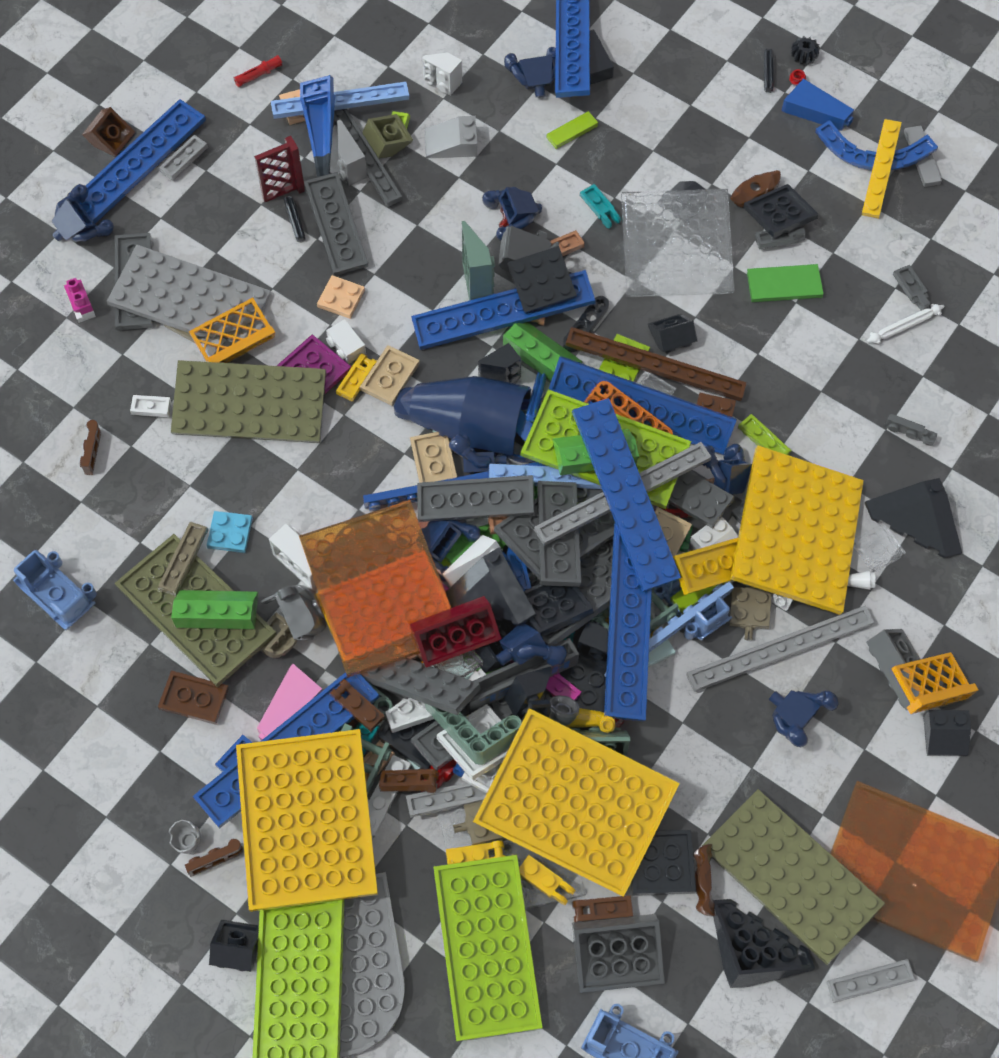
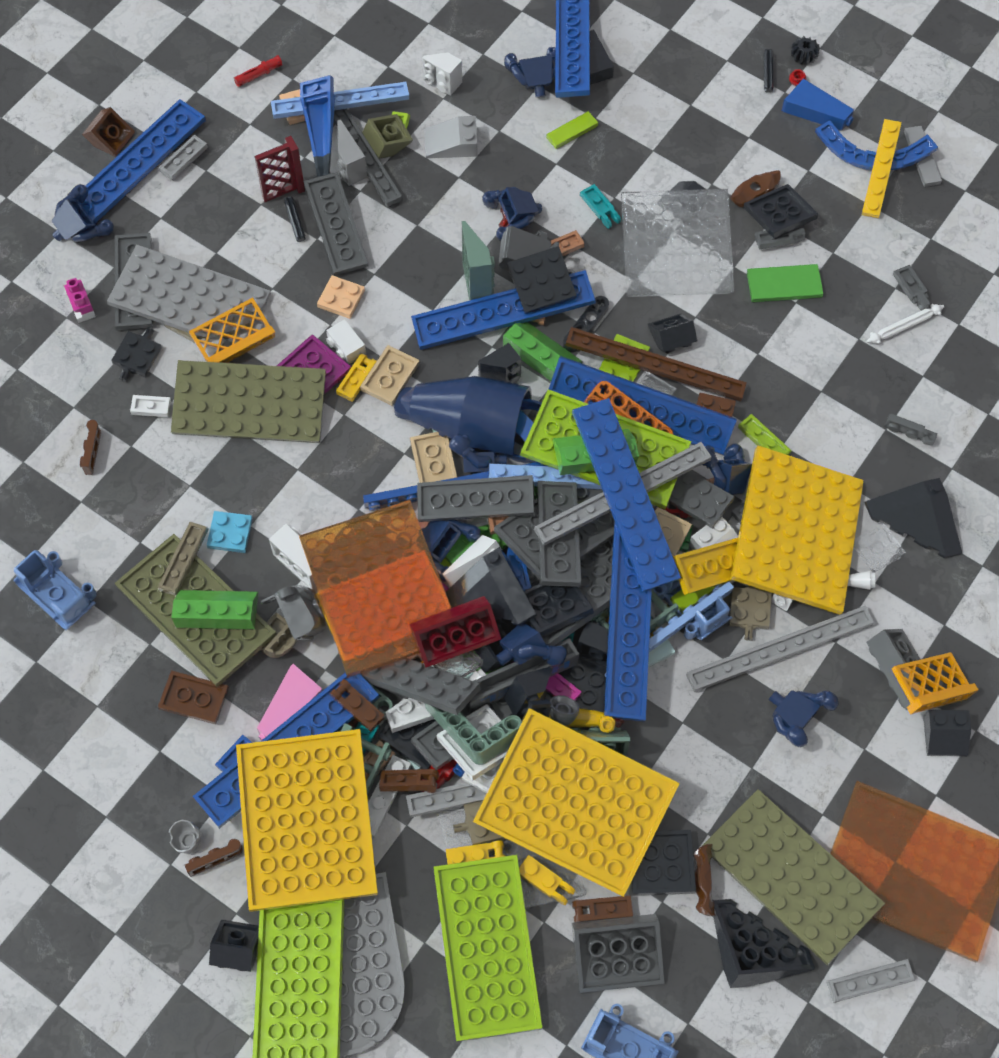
(136, 354): none -> black plate
(536, 397): blue axle -> none

